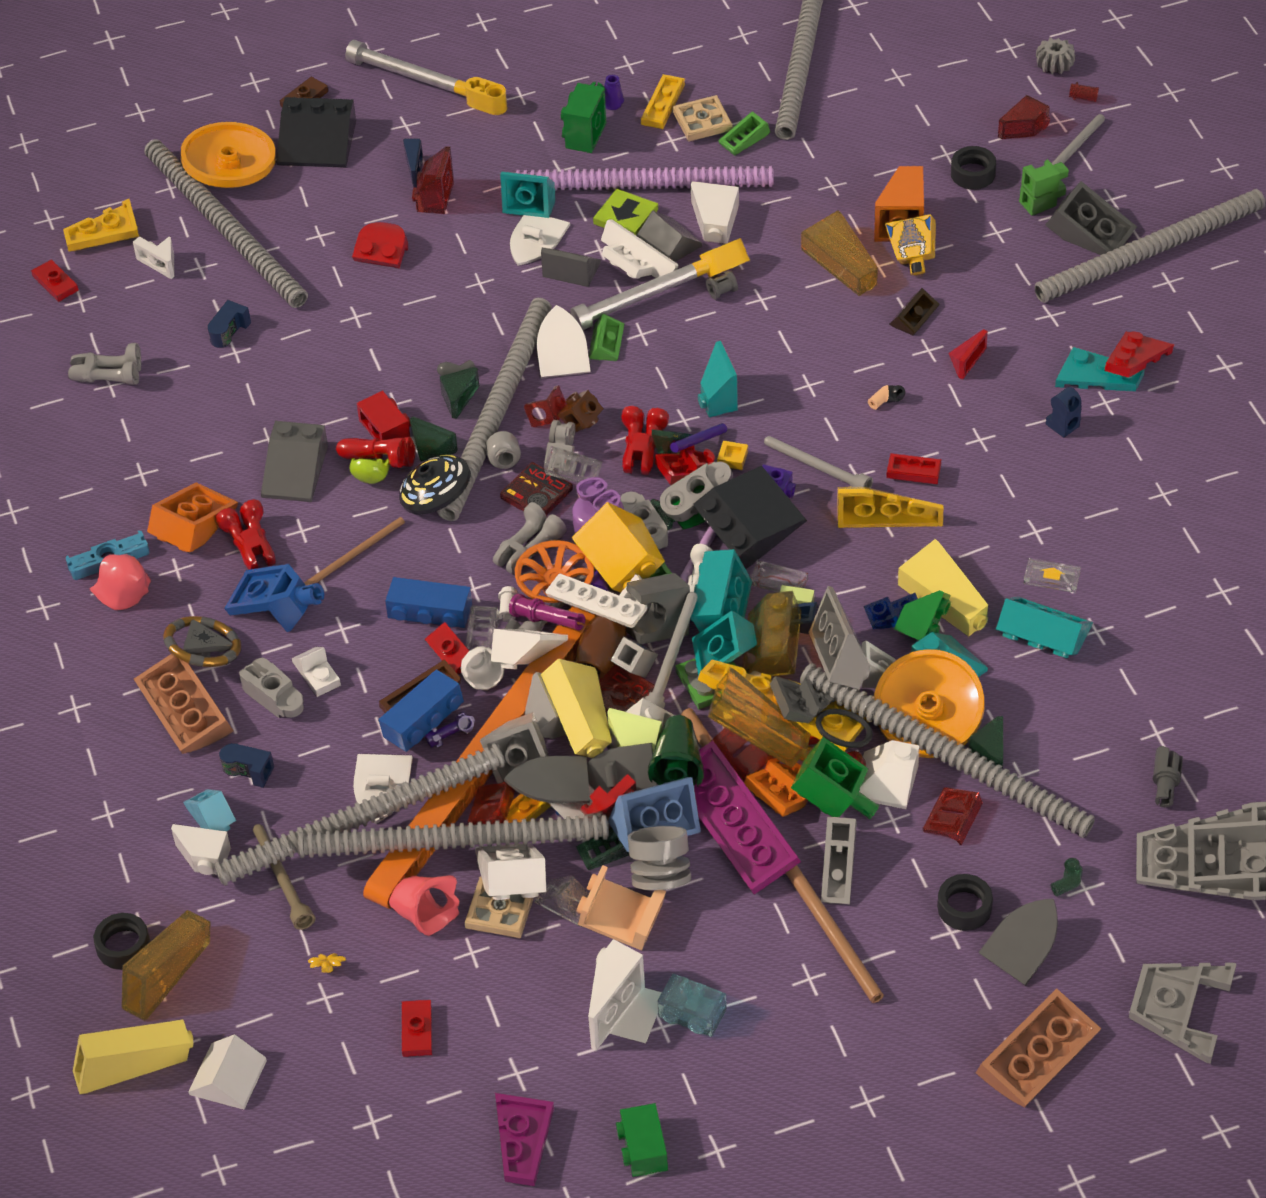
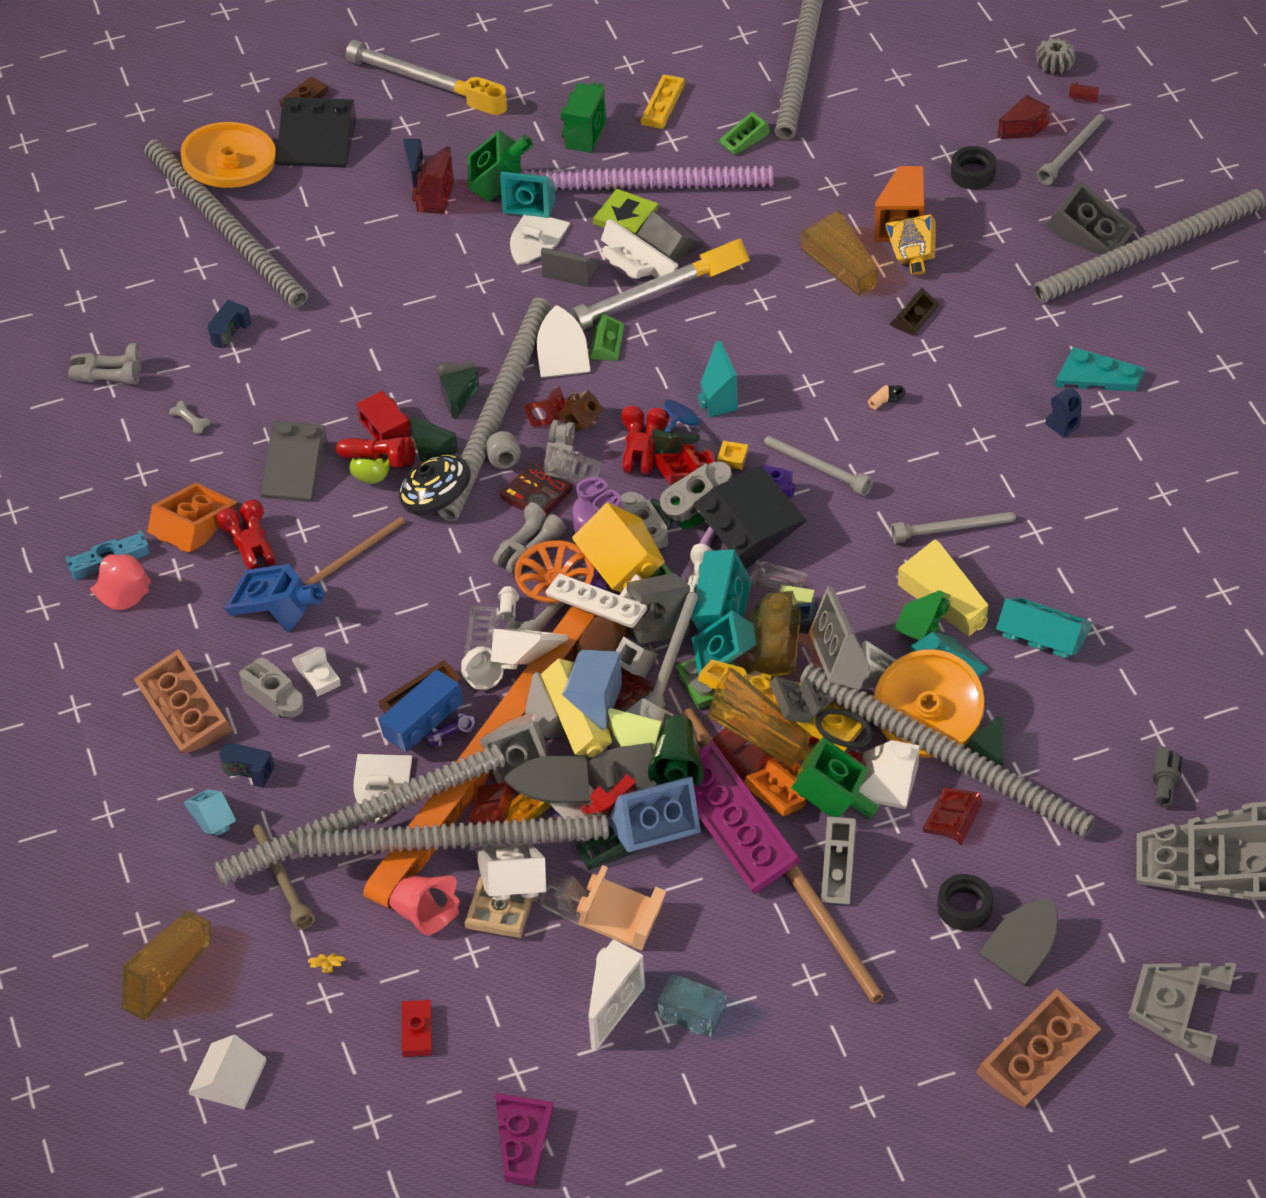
(54, 280): red plate -> none
(110, 227): yellow wing -> none
(112, 925): black tyre -> none
(128, 1053): light yellow slope -> none
(157, 257): white slope -> none
(182, 411): none -> light grey piece
(201, 847): white slope -> none
(203, 641): dark grey piece -> none
(381, 244): red slope -> none
(428, 602): blue brick -> none
(447, 646): red plate -> none
(492, 157): none -> green brick
(536, 611): magenta pin -> none
(595, 684): none -> medium blue slope
(613, 93): dark purple cone -> none
(639, 1018): white sticker -> none
(643, 1140): green brick -> none
(659, 857): light grey wheel -> none
(680, 413): none -> blue piece
(698, 437): dark purple bar -> none
(702, 118): tan piece -> none
(715, 209): white slope -> none
(721, 285): dark grey bush -> none
(875, 508): yellow wedge -> none
(884, 613): clear blue slope -> none
(902, 532): none -> light grey piece
(914, 468): red plate -> none
(968, 353): red slope -> none
(1042, 186): bright green hips -> none
(1052, 575): clear tile -> none
(1071, 878): clear green arm -> none
(1135, 352): red wing -> none

